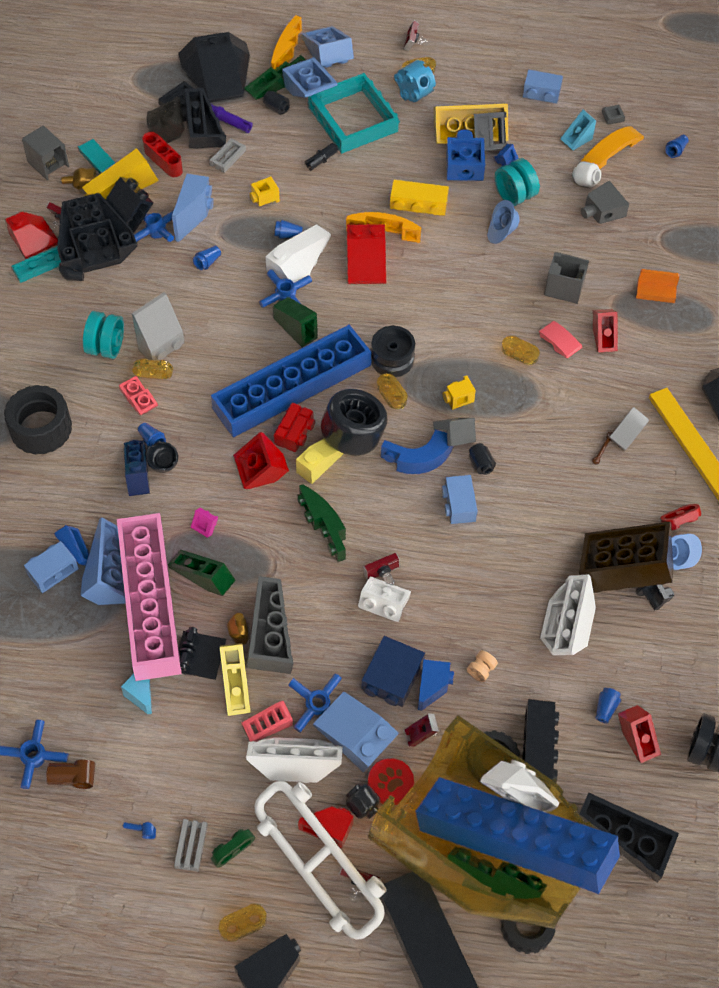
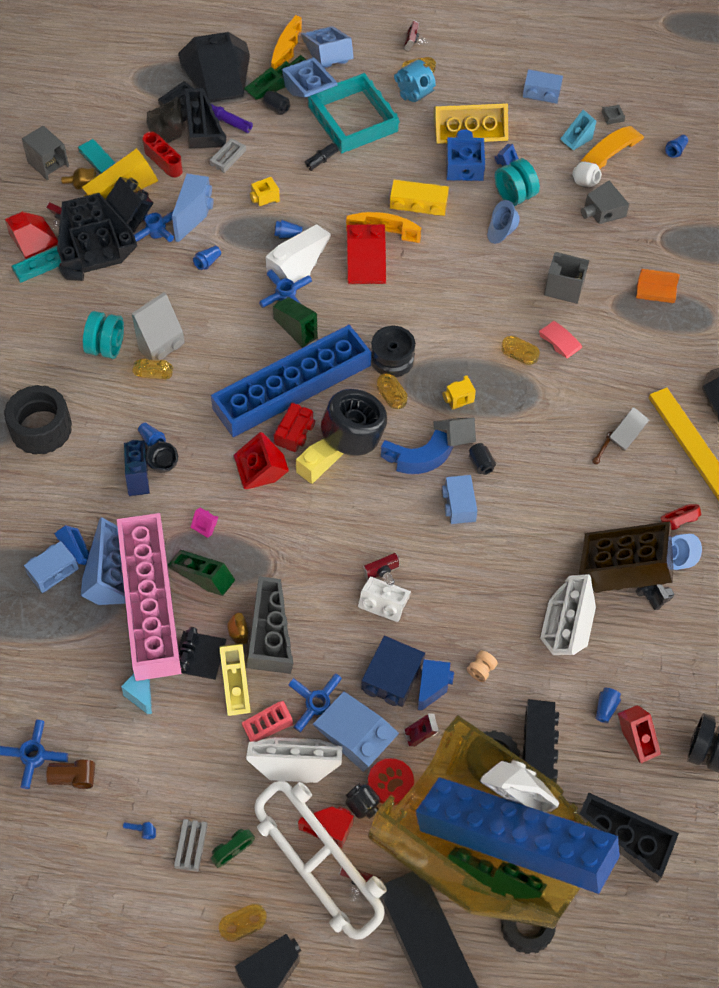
(137, 395): coral slope -> none
(323, 516): dark green slope -> none
(484, 129): plate -> none
(605, 330): red slope -> none

